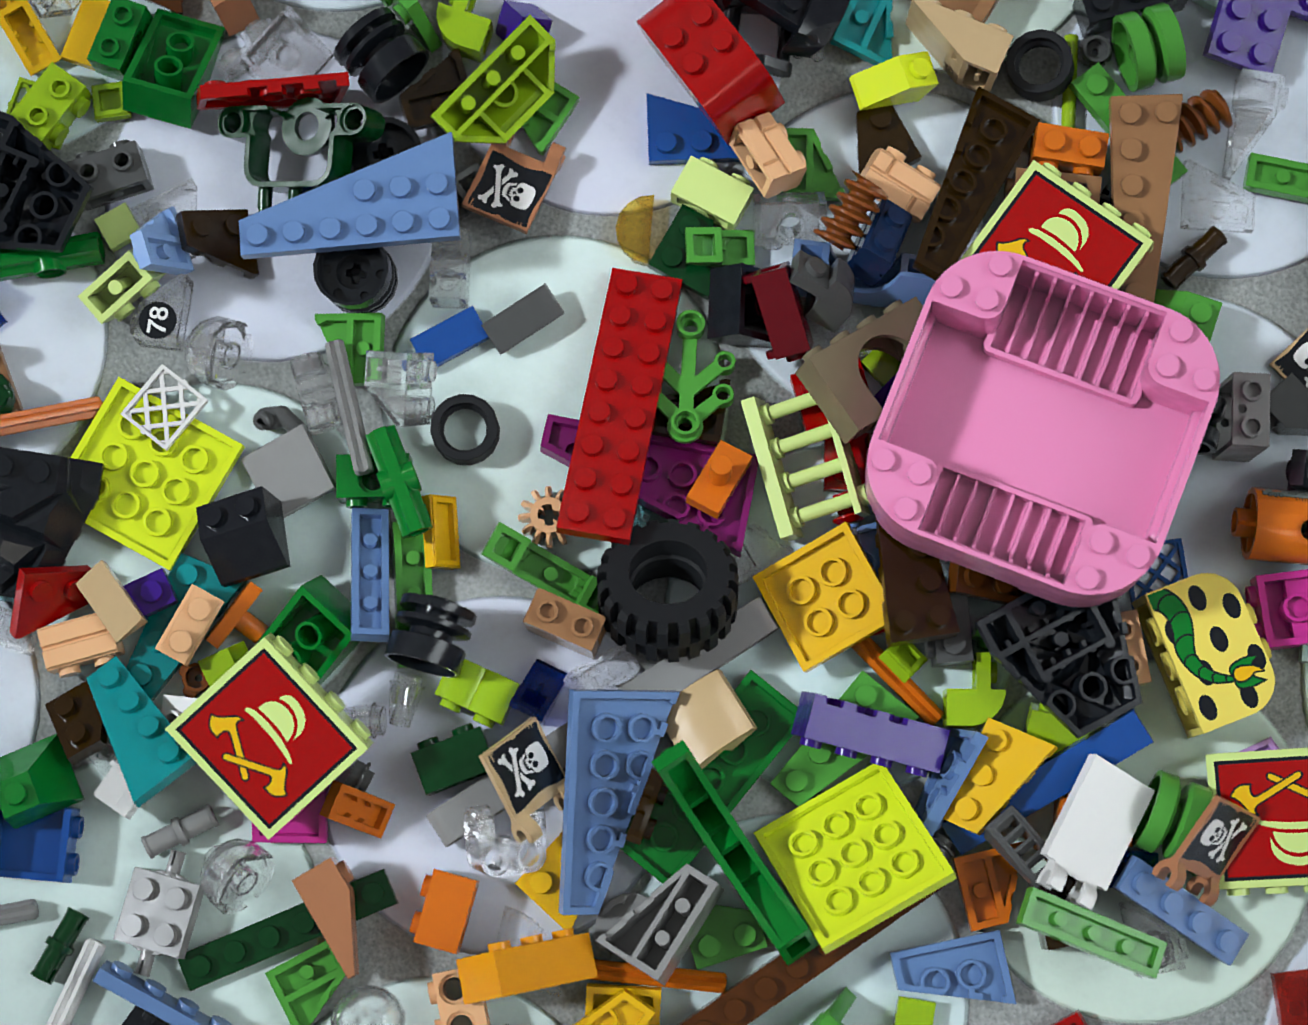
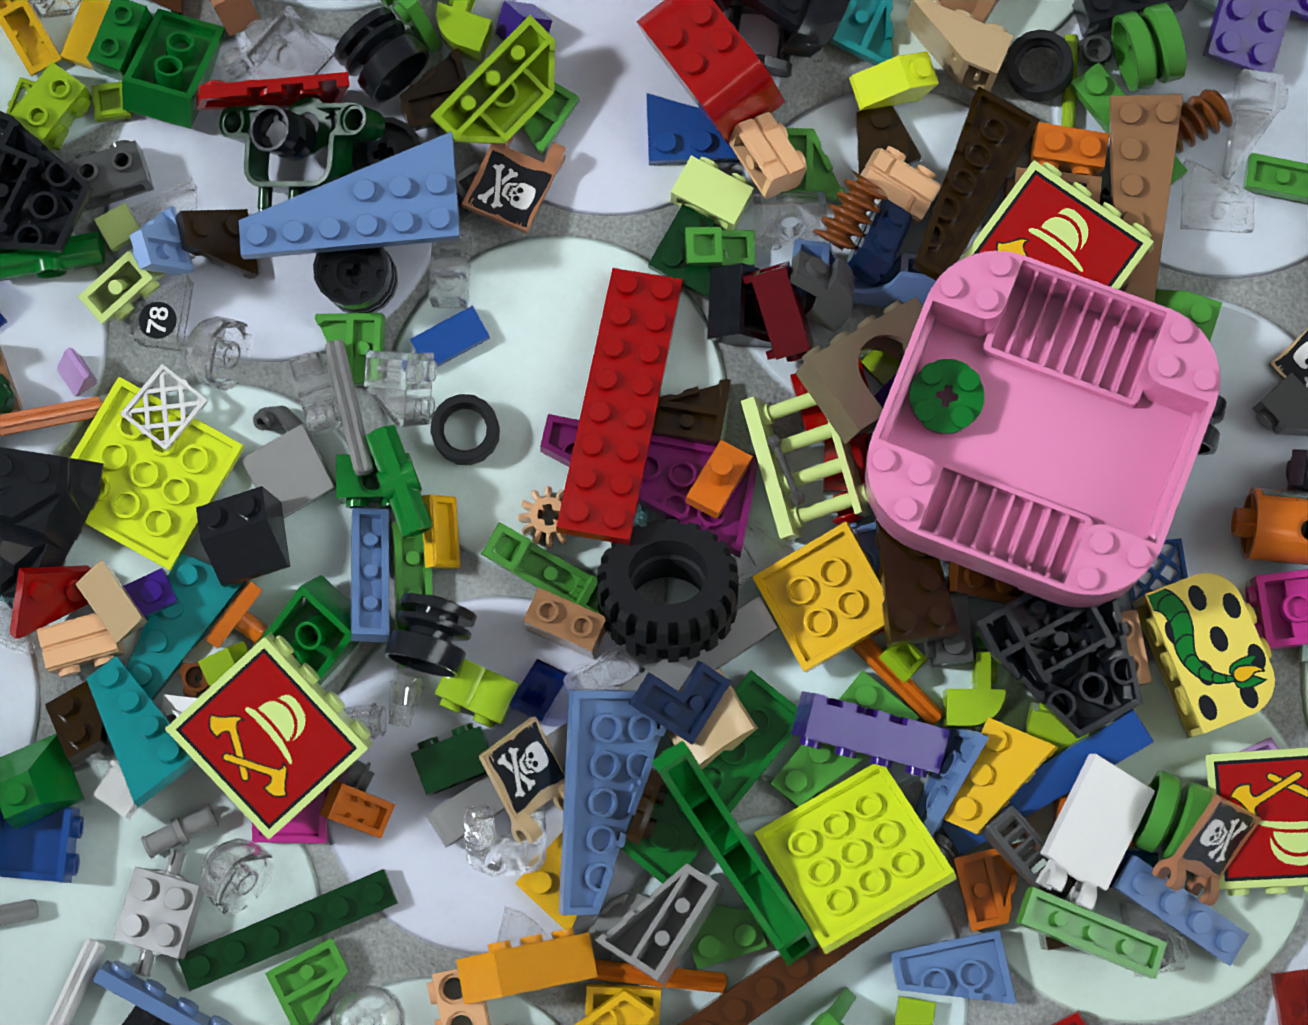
(59, 946): dark green pin -> none
(75, 372): none -> lavender slope
(189, 625): light nougat brick -> none
(283, 133): none -> black wheel
(332, 905): nougat slope -> none
(444, 911): orange brick -> none
(523, 319): dark grey slope -> none
(634, 229): clear yellow tile -> none
(683, 710): none -> dark blue plate
(689, 385): bright green plant -> none
(797, 497): none -> dark grey hinge
(960, 413): none -> green plate
(1193, 258): dark brown pin -> none
(1247, 417): light grey window -> none

